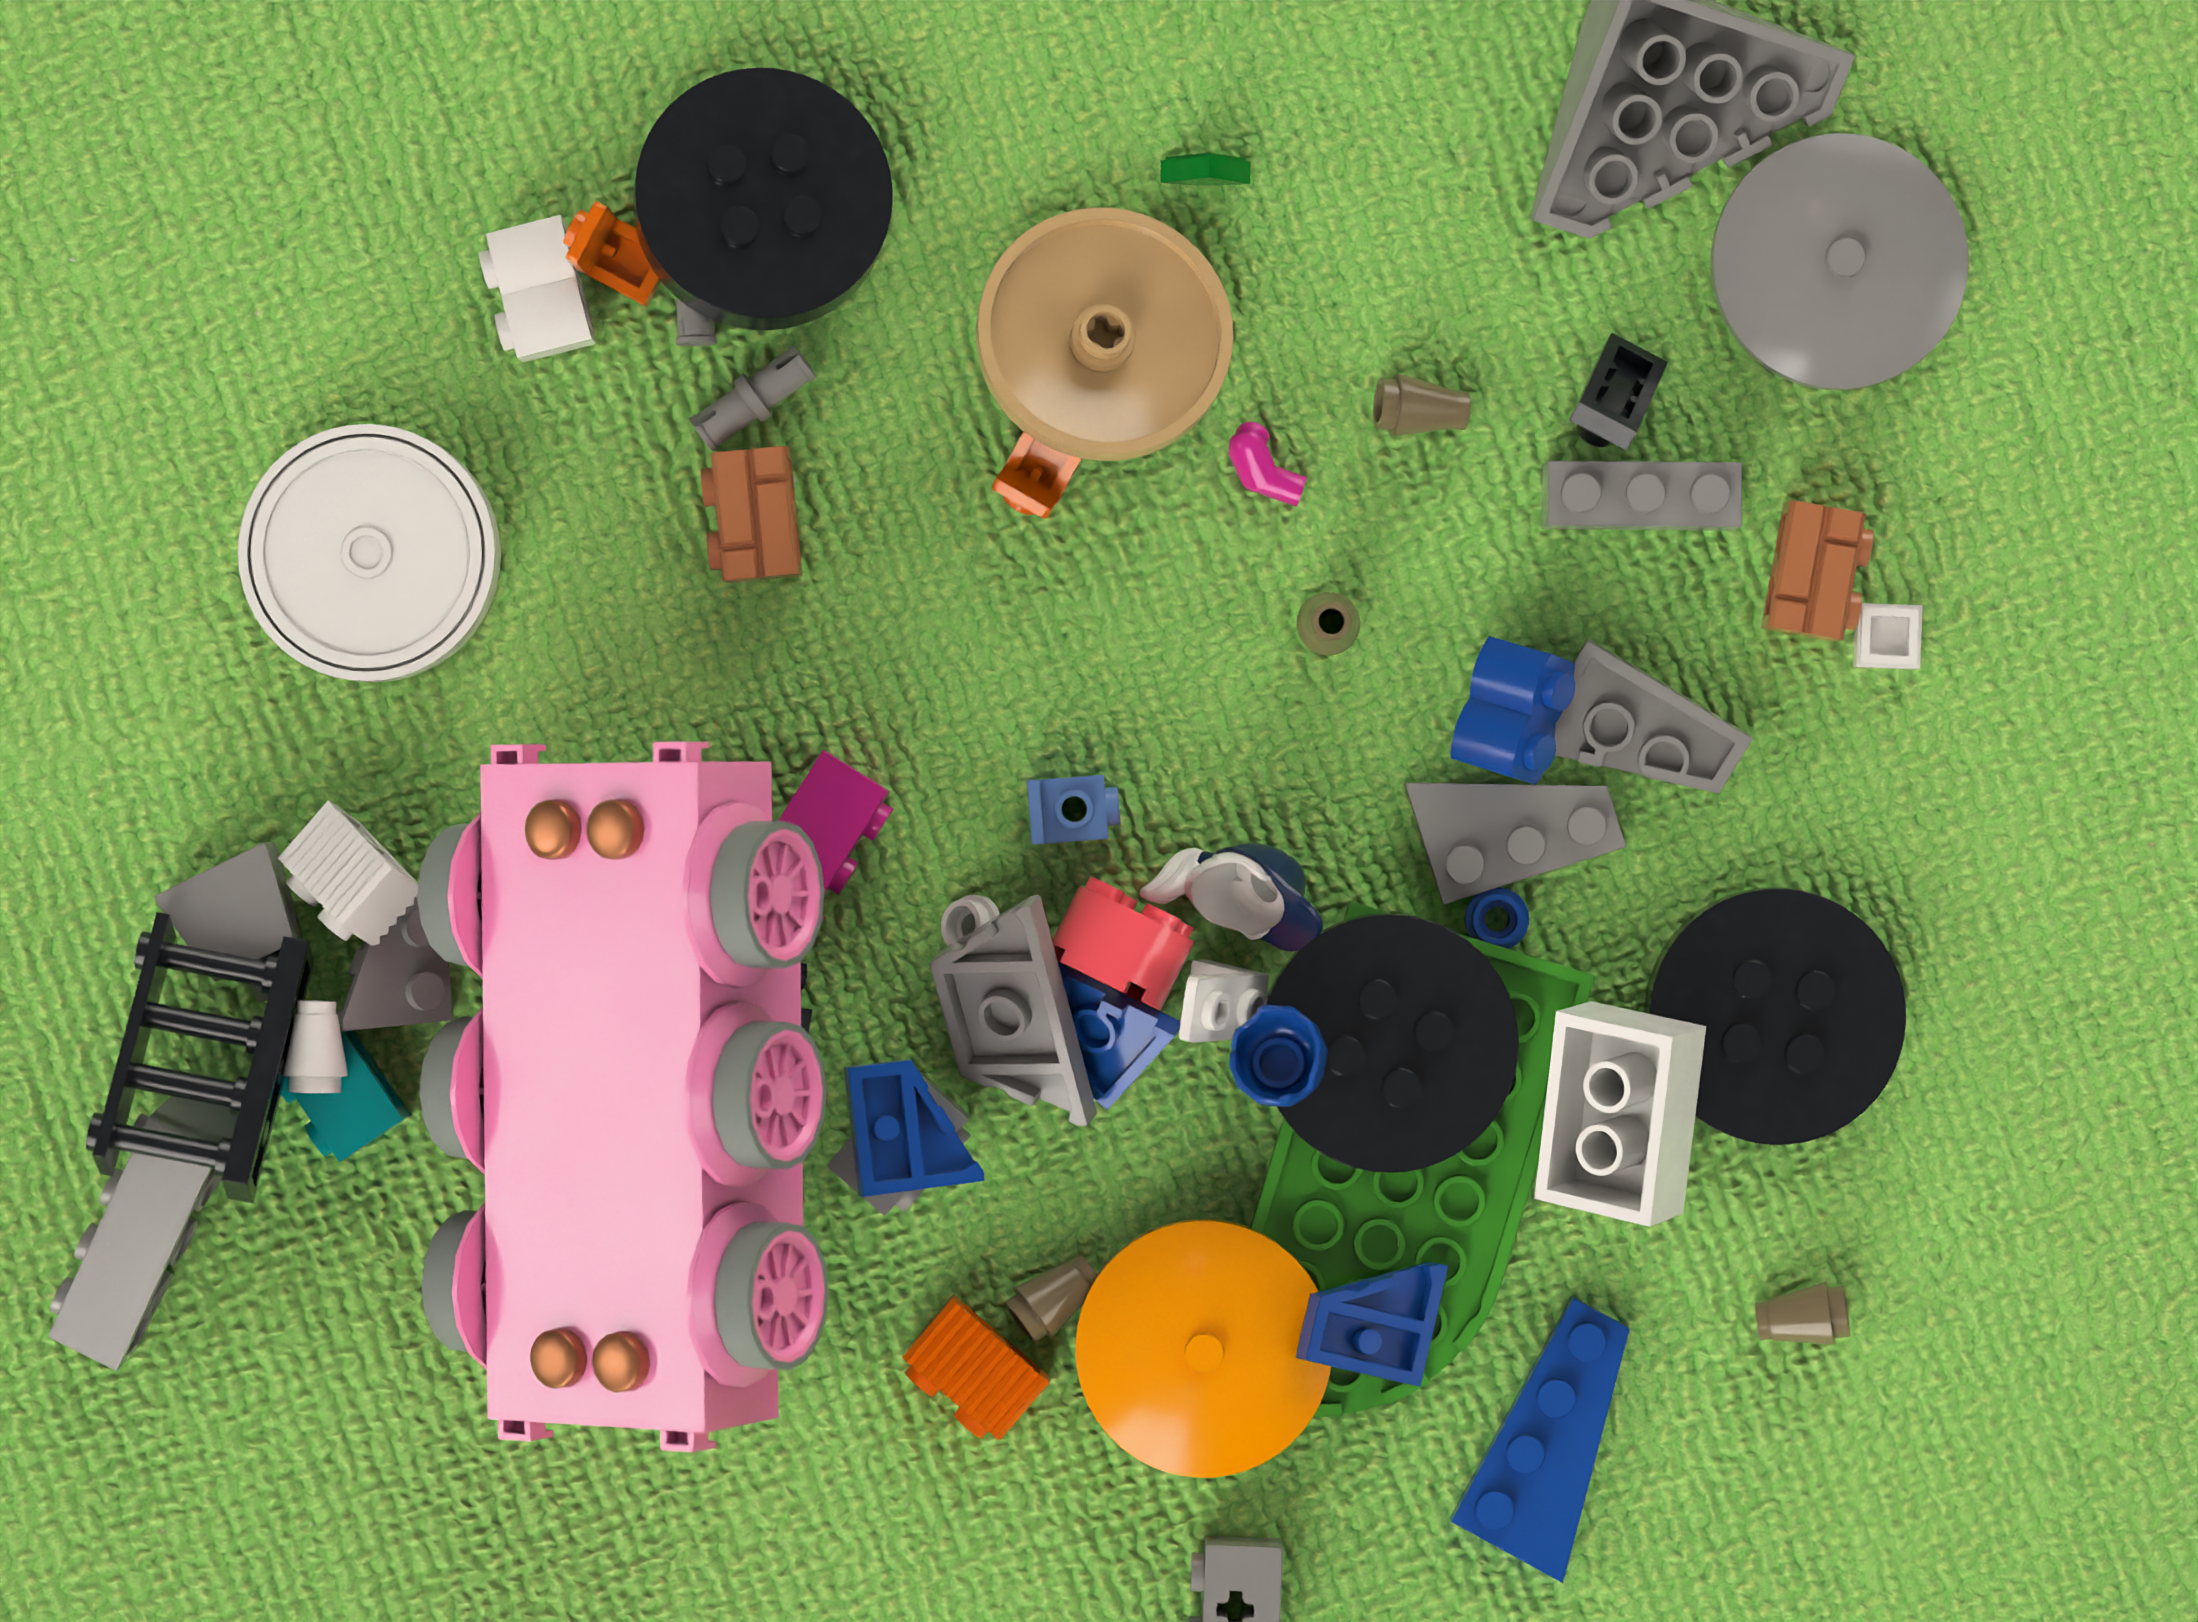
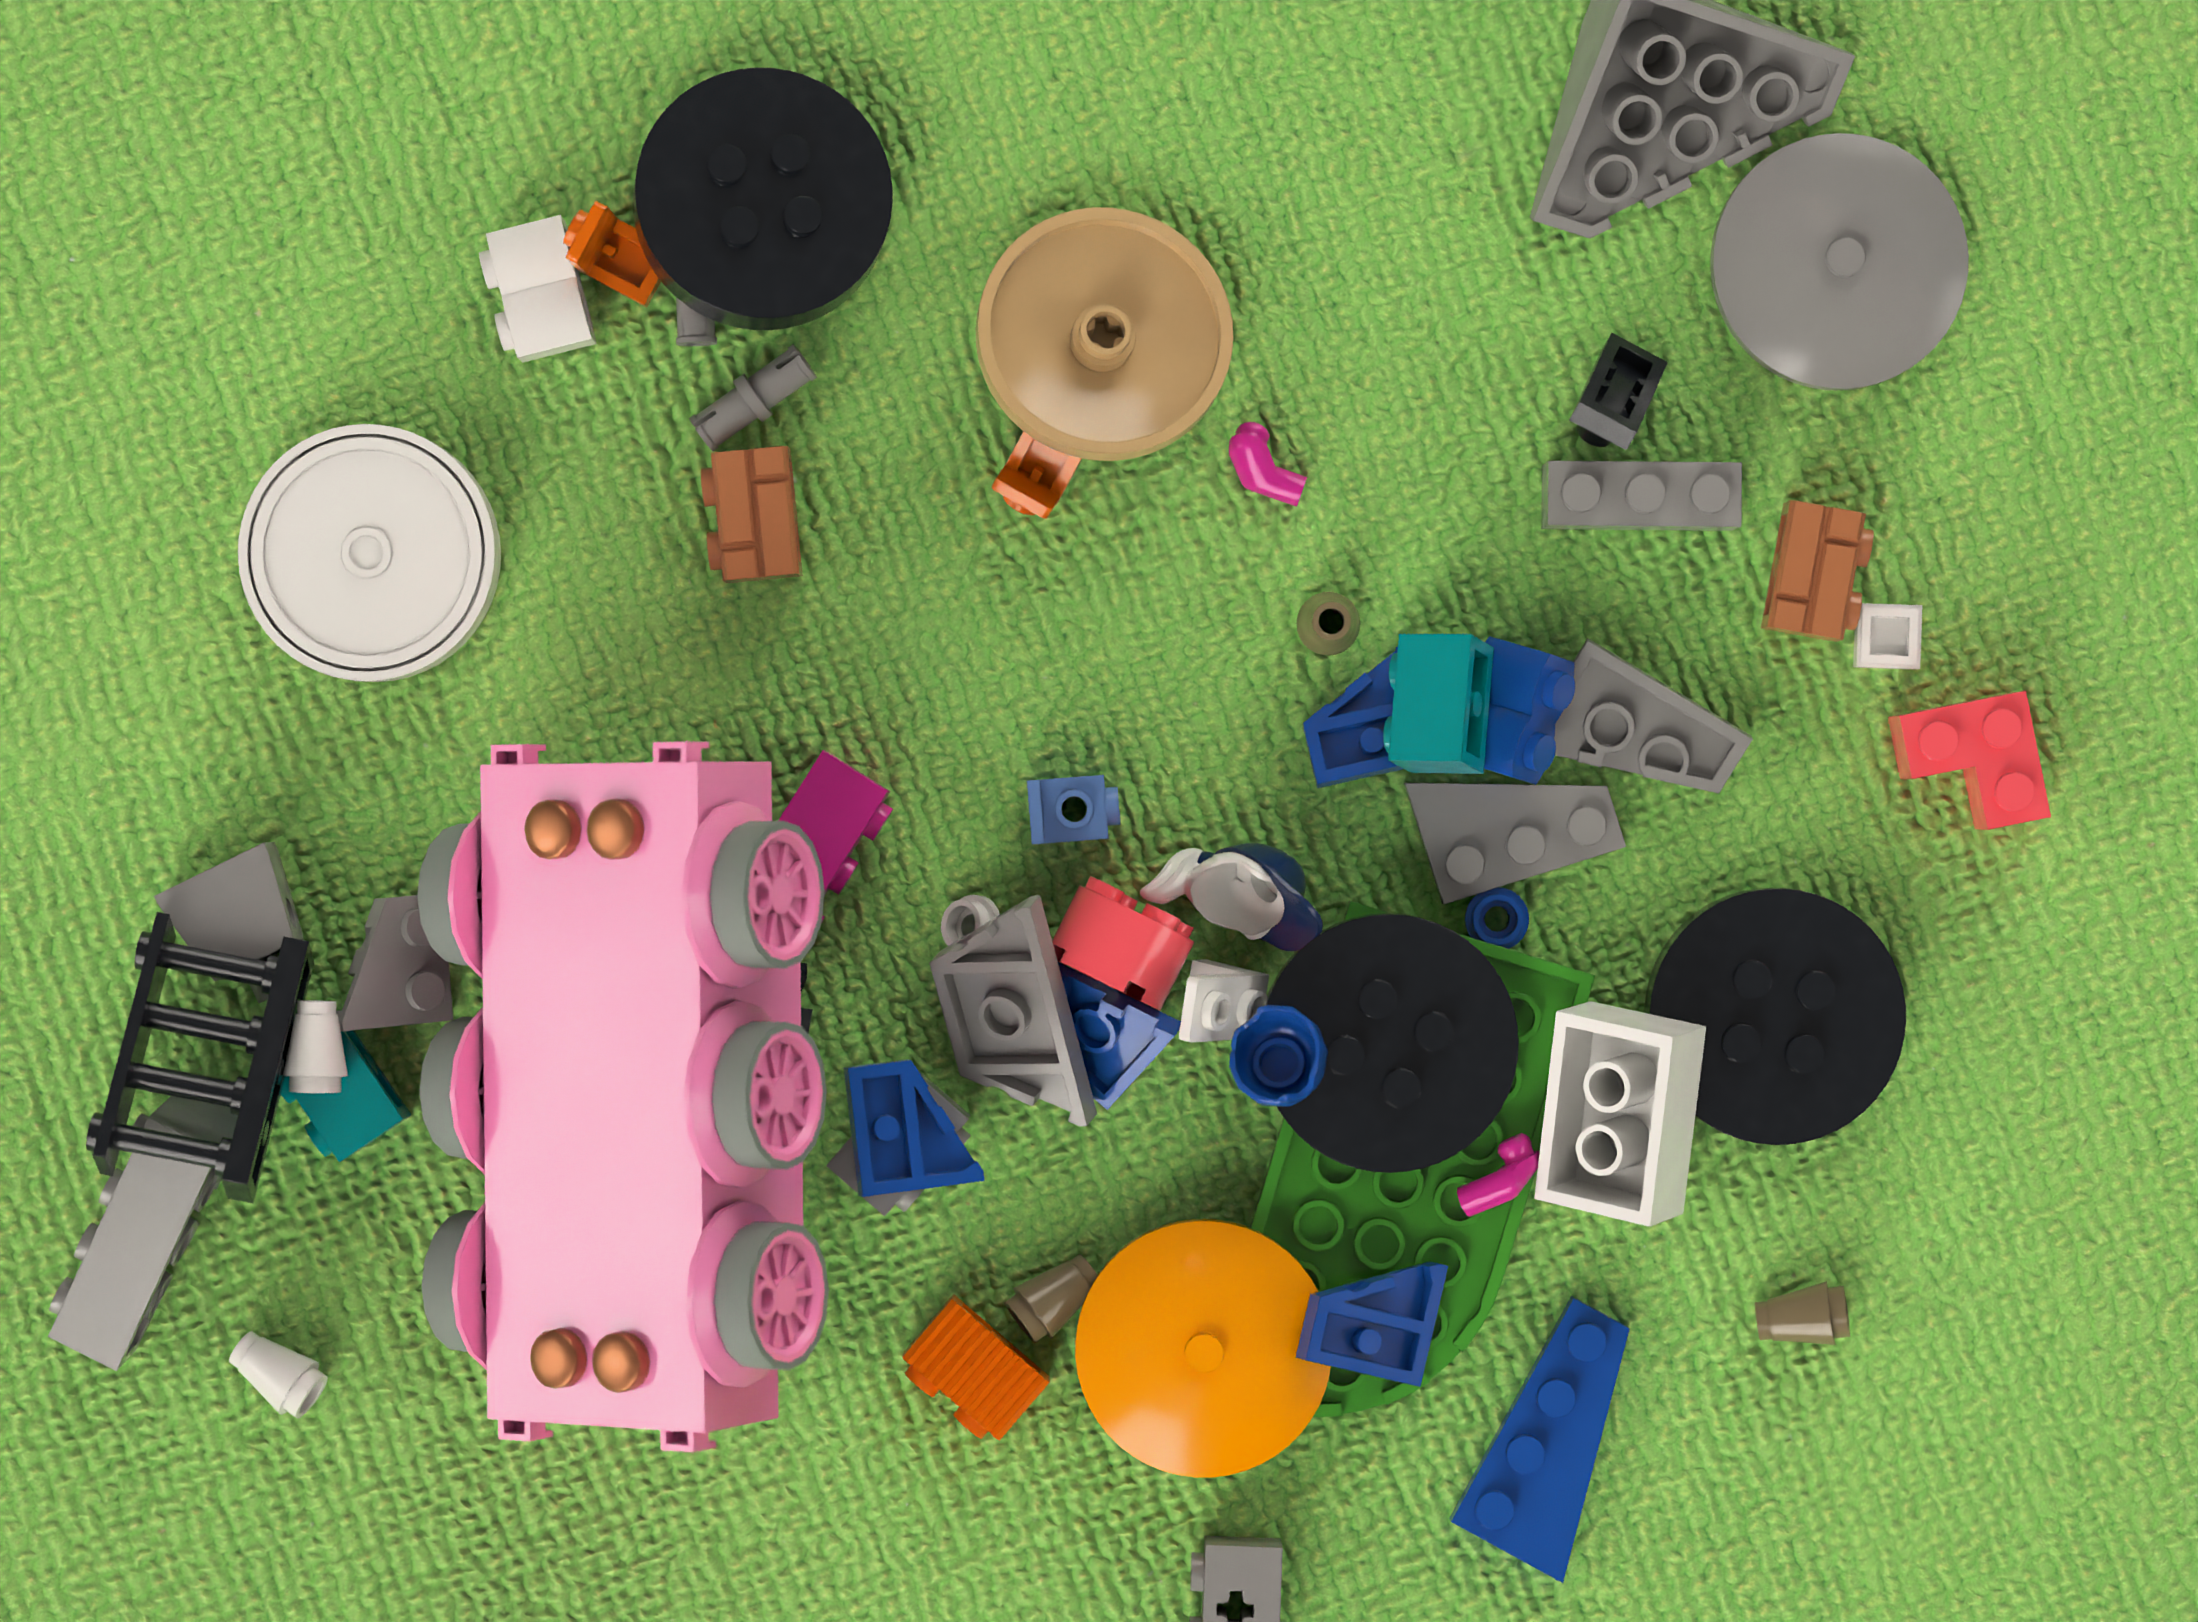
(279, 1374): none -> white cone
(349, 875): white brick -> none
(1205, 170): green tile -> none
(1348, 733): none -> blue wing
(1416, 406): dark tan cone -> none
(1439, 703): none -> teal brick
(1506, 1182): none -> dark pink arm
(1991, 744): none -> coral brick

